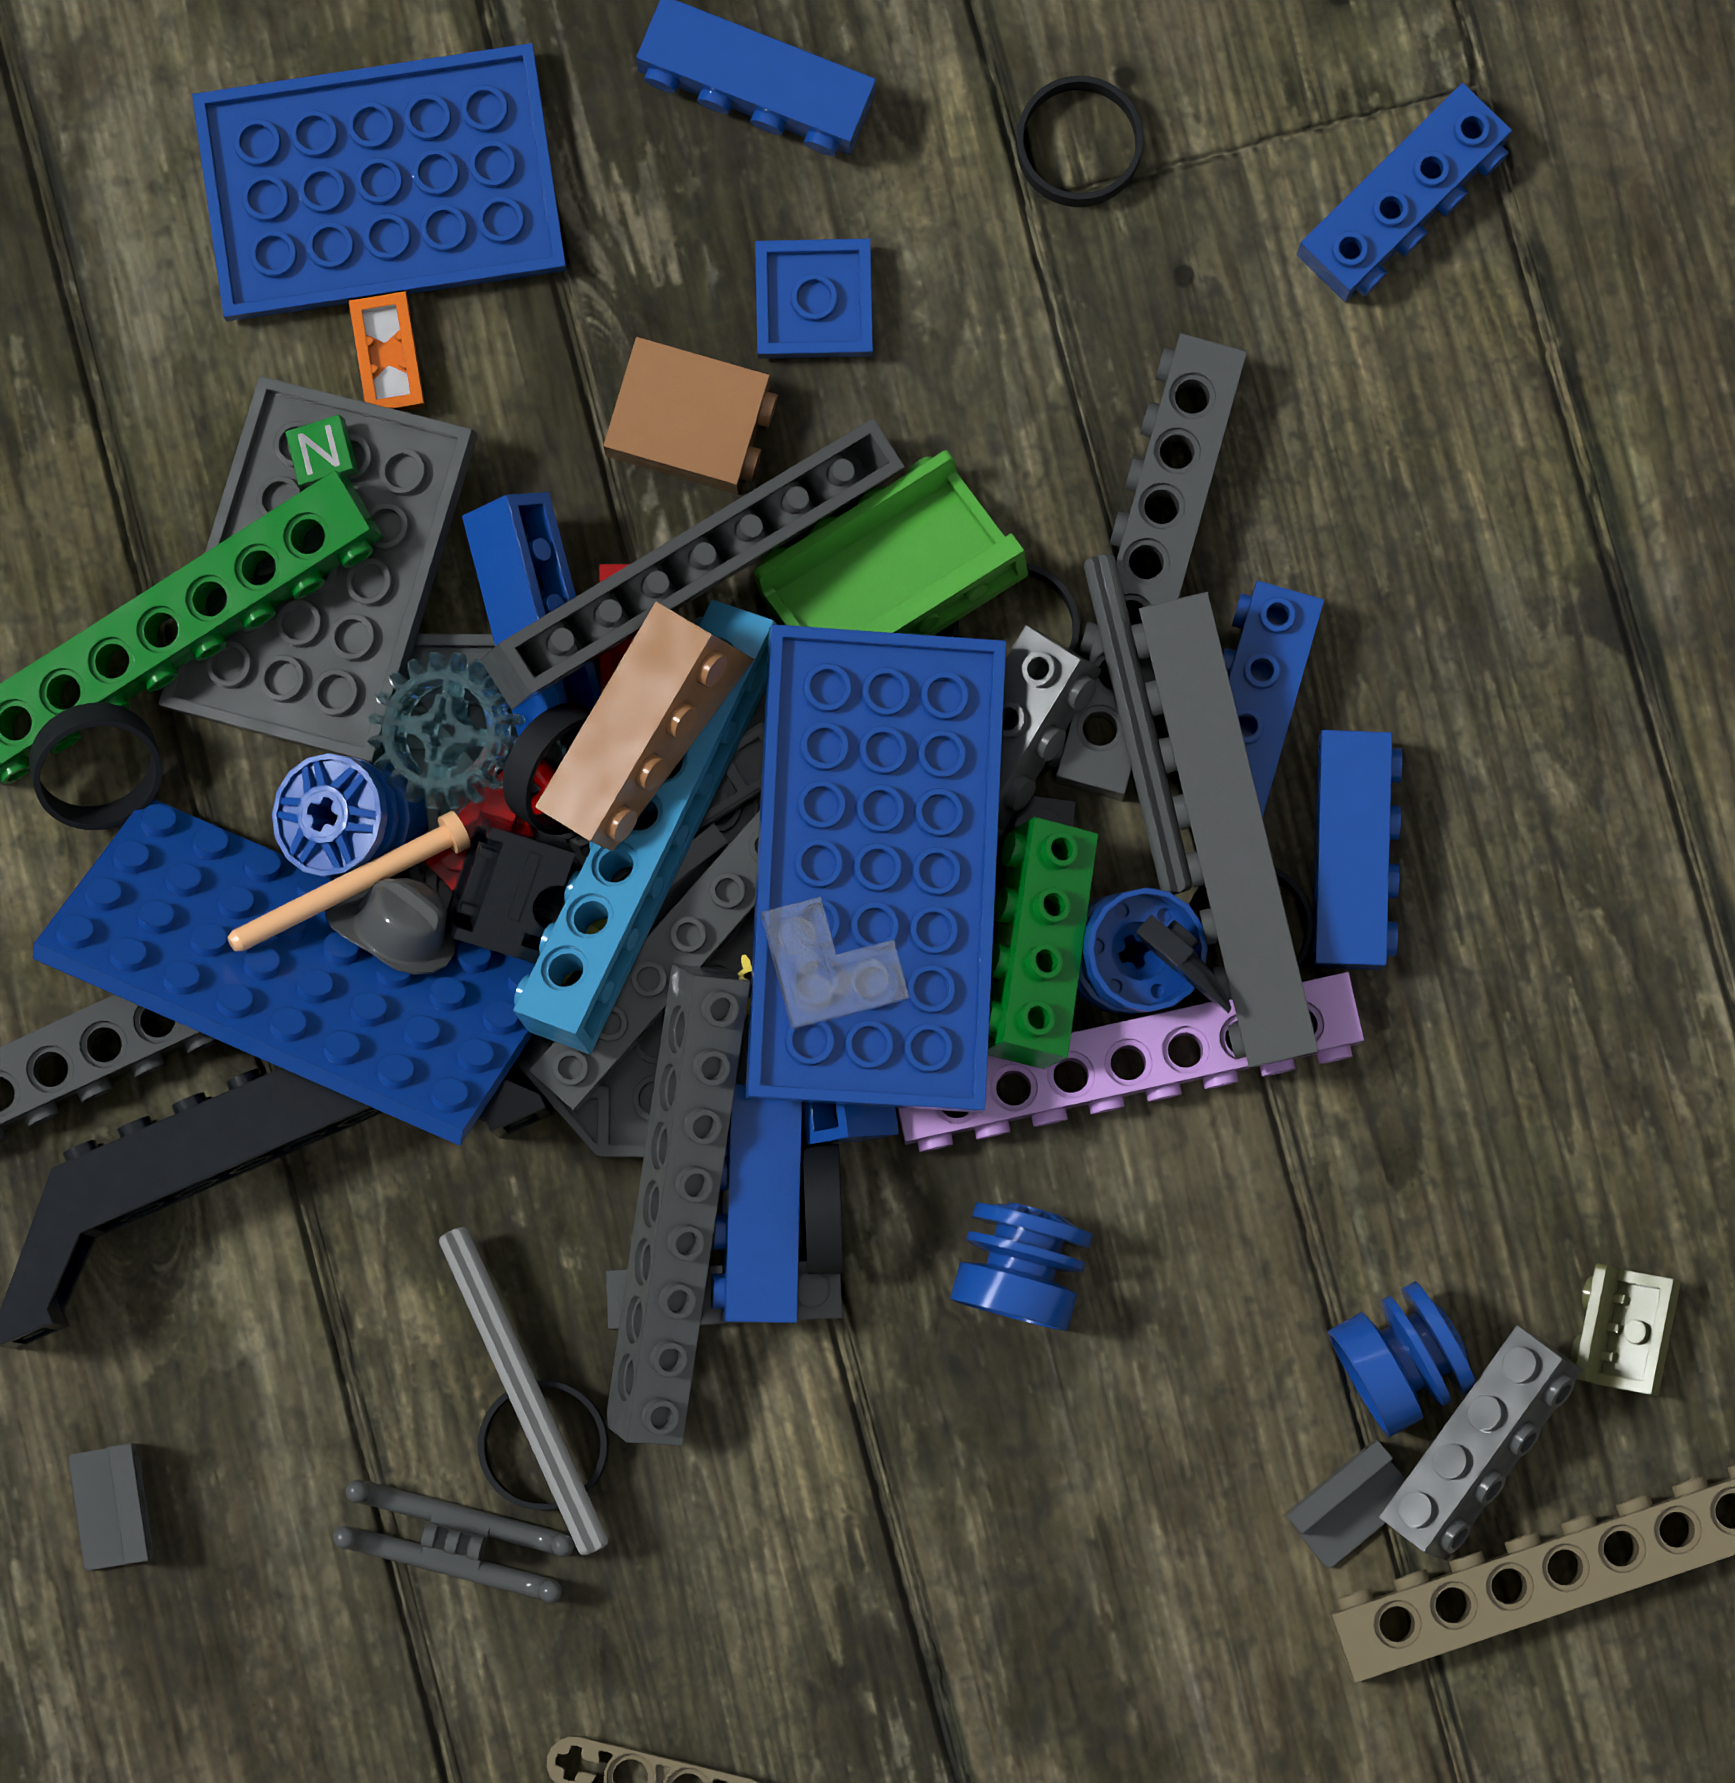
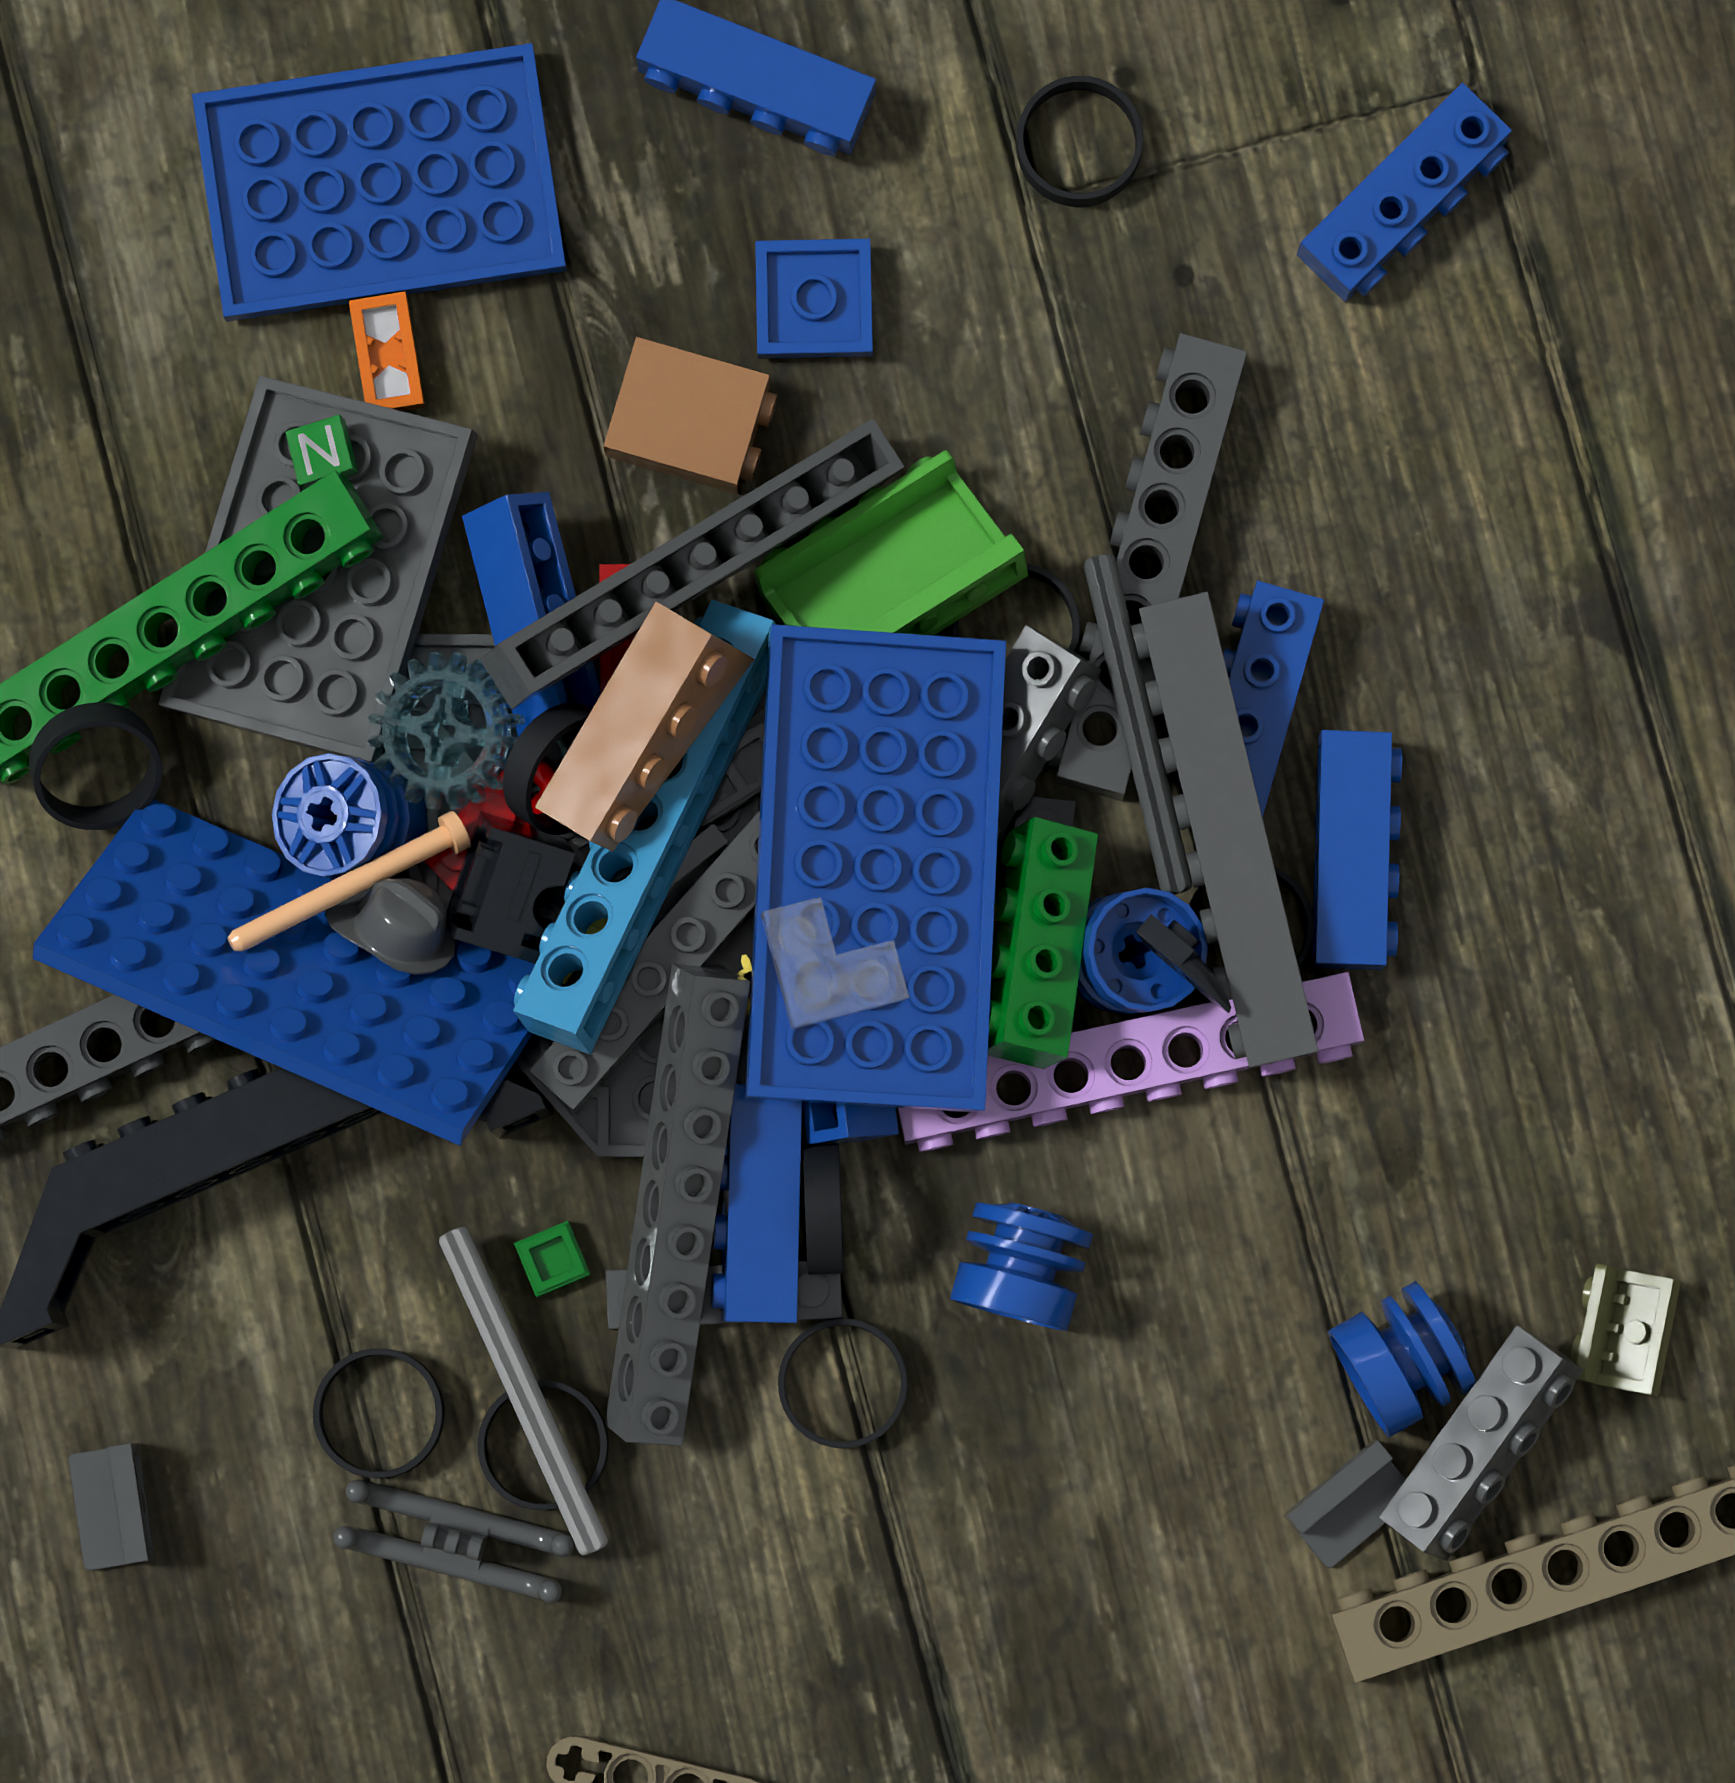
(320, 1398): none -> black tyre
(552, 1259): none -> green tile
(801, 1338): none -> black tyre

